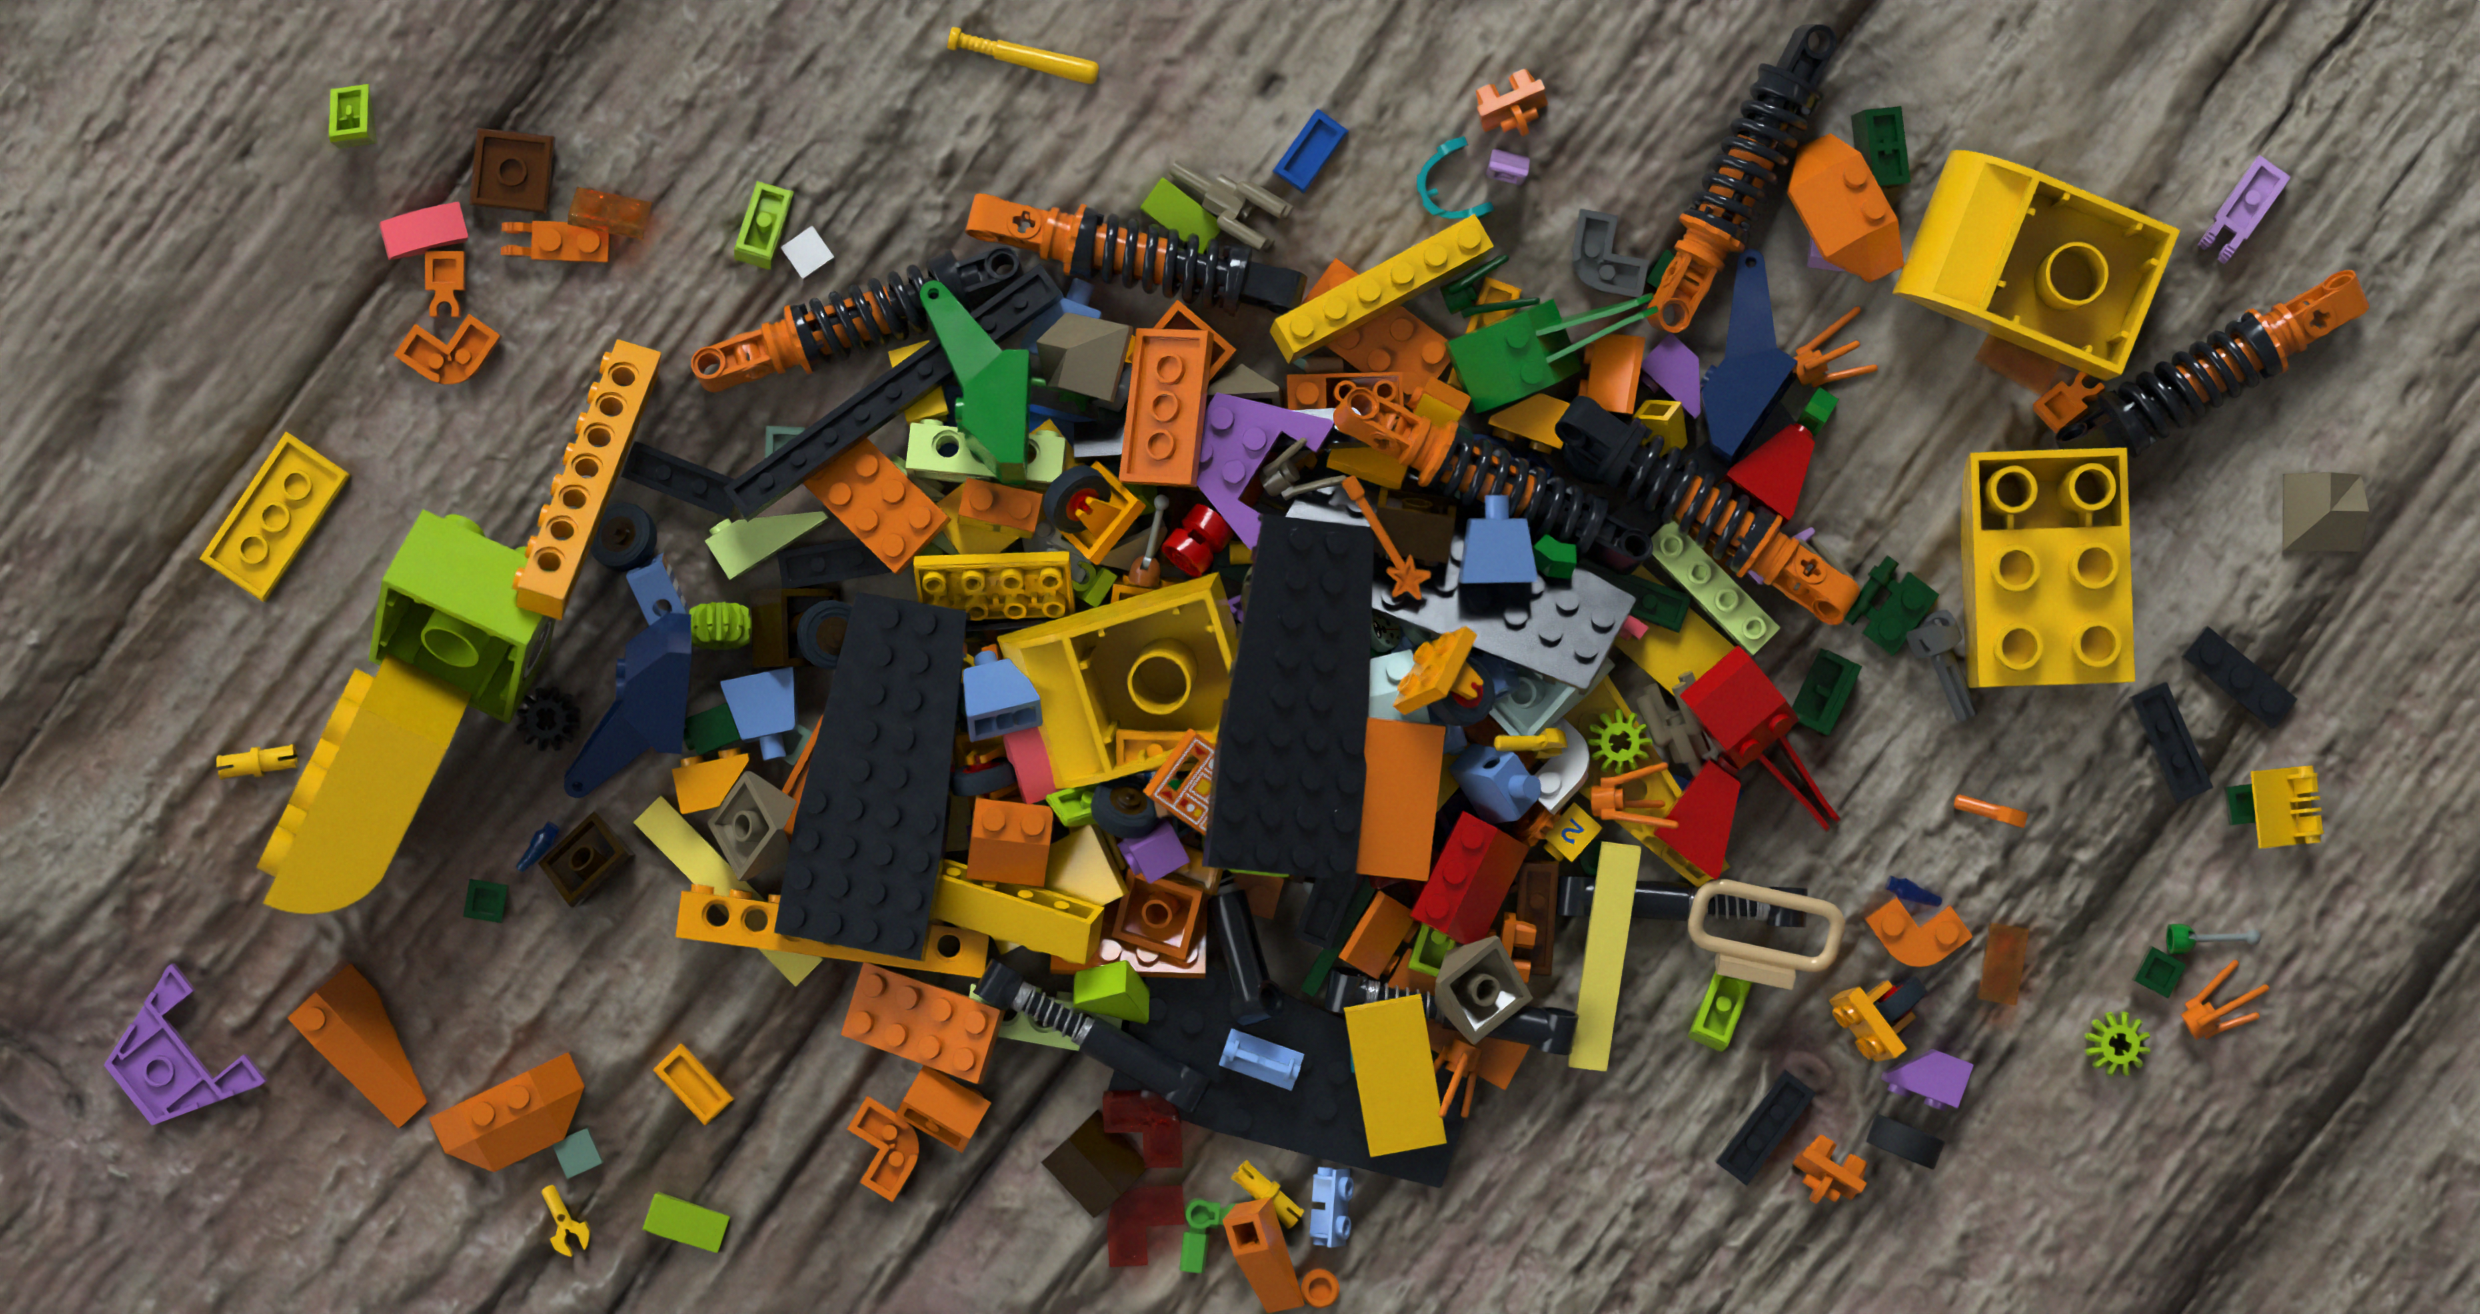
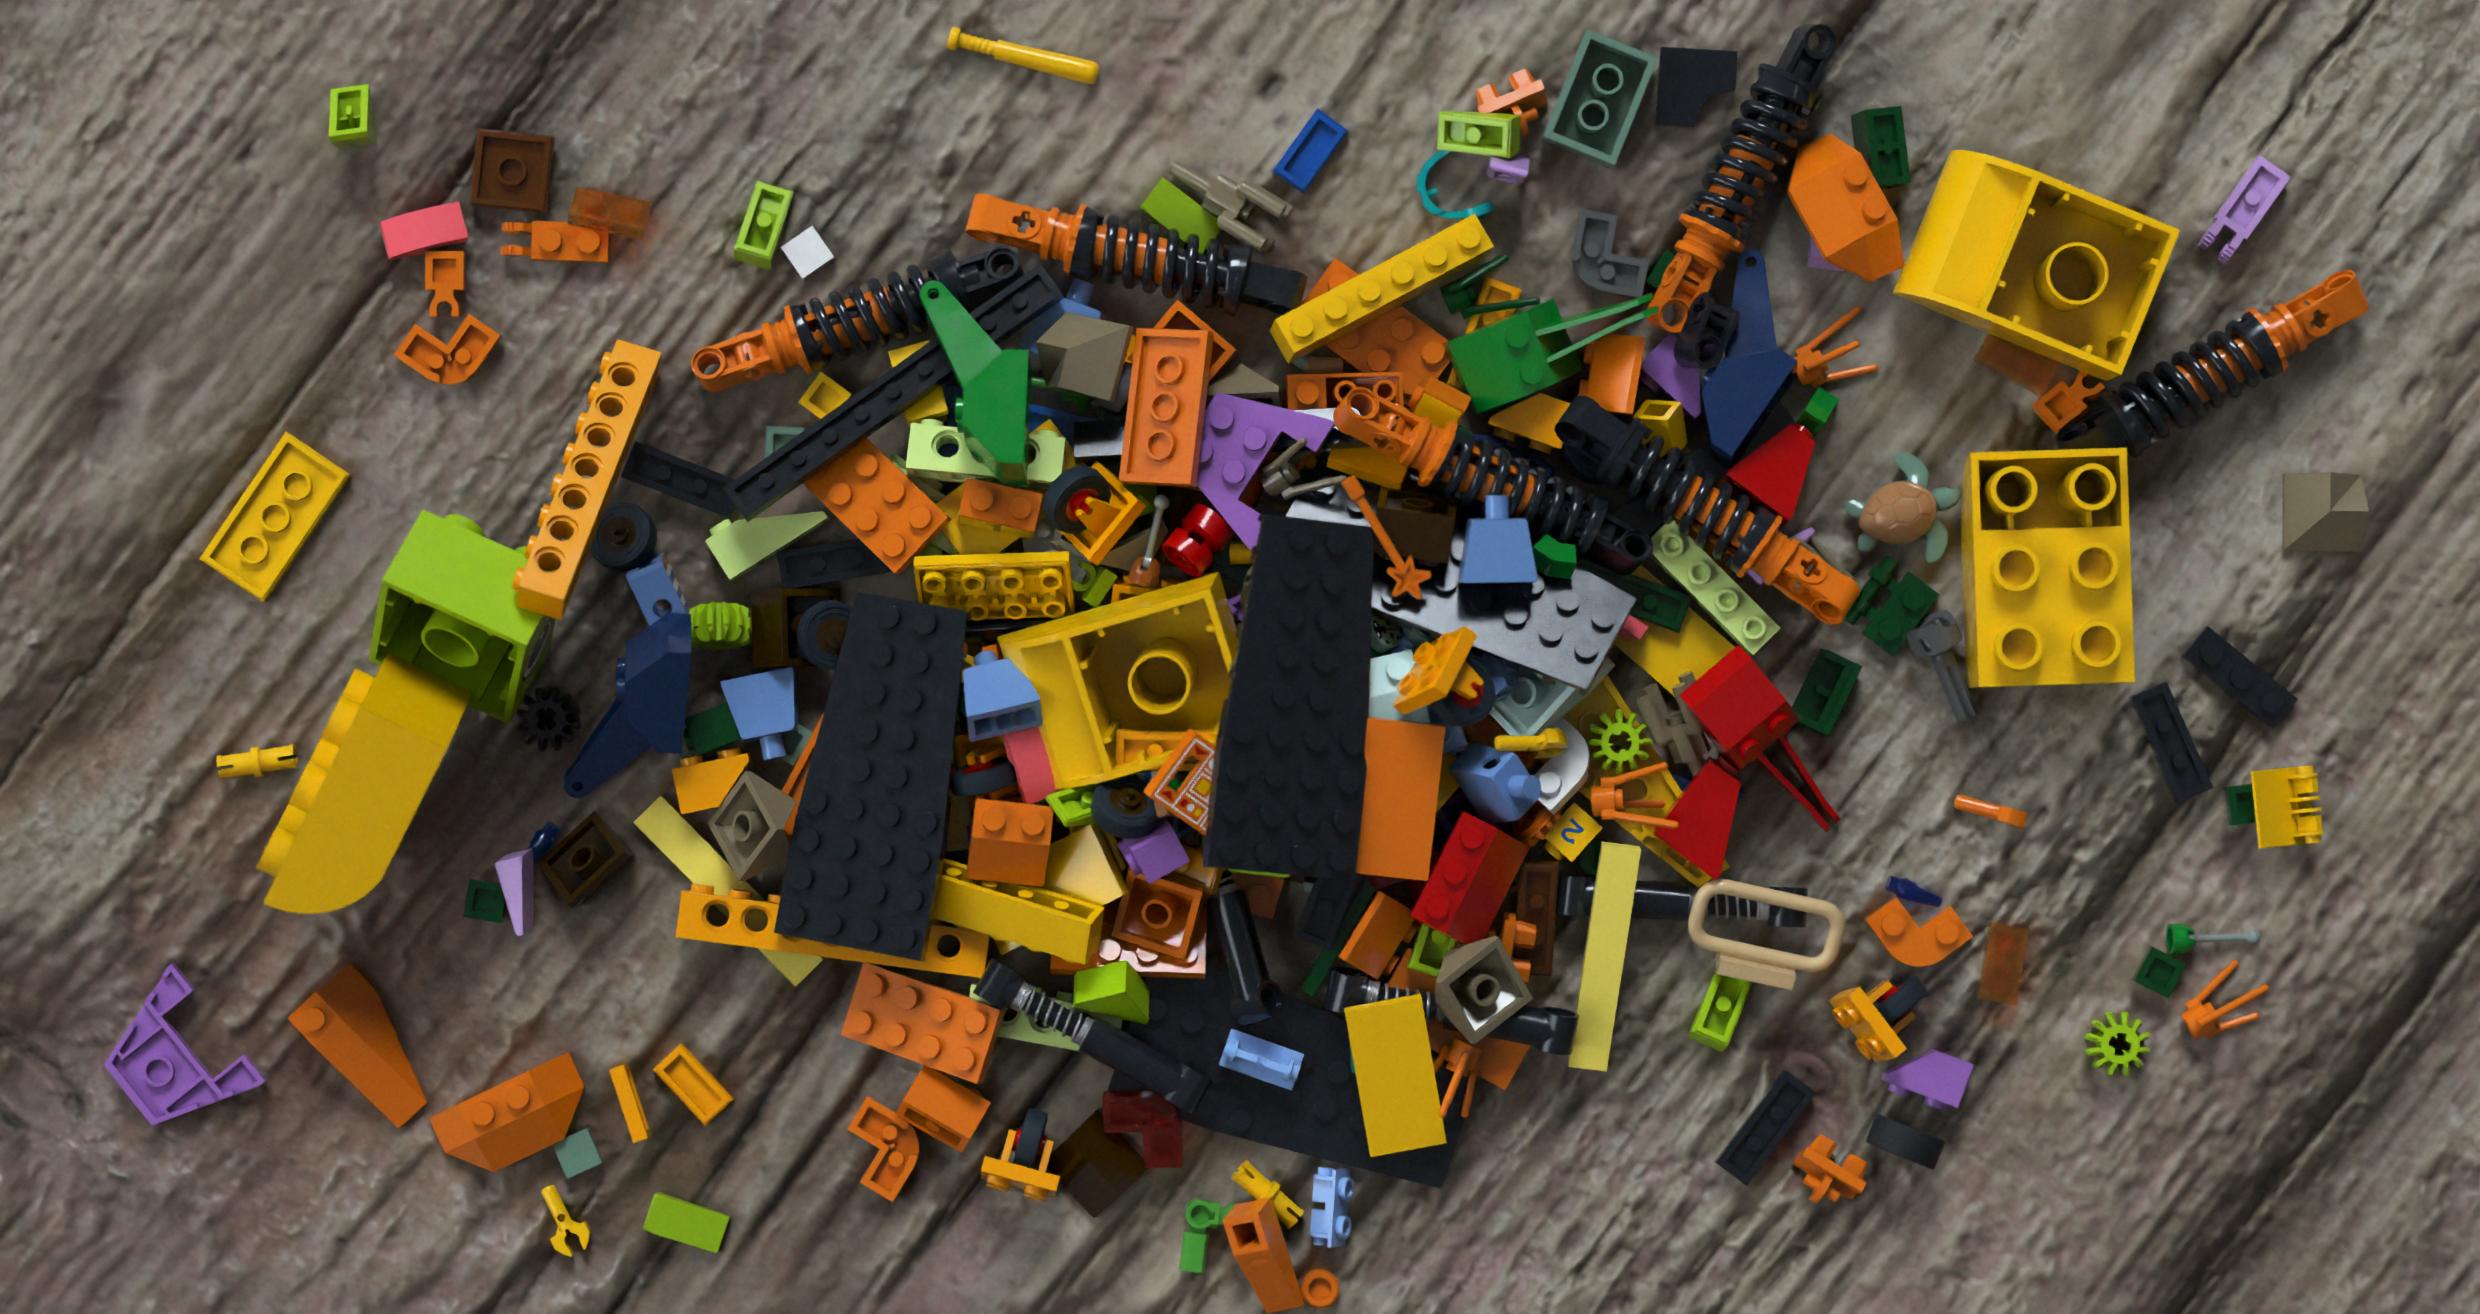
(517, 883): none -> lavender slope
(630, 1102): none -> light orange tile
(824, 396): none -> yellow plate
(1028, 1145): none -> light orange plate
(1133, 1214): clear red plate -> none
(1479, 133): none -> lime slope
(1599, 99): none -> sand green brick
(1690, 79): none -> black tile
(1710, 328): none -> black piece
(1905, 510): none -> animal

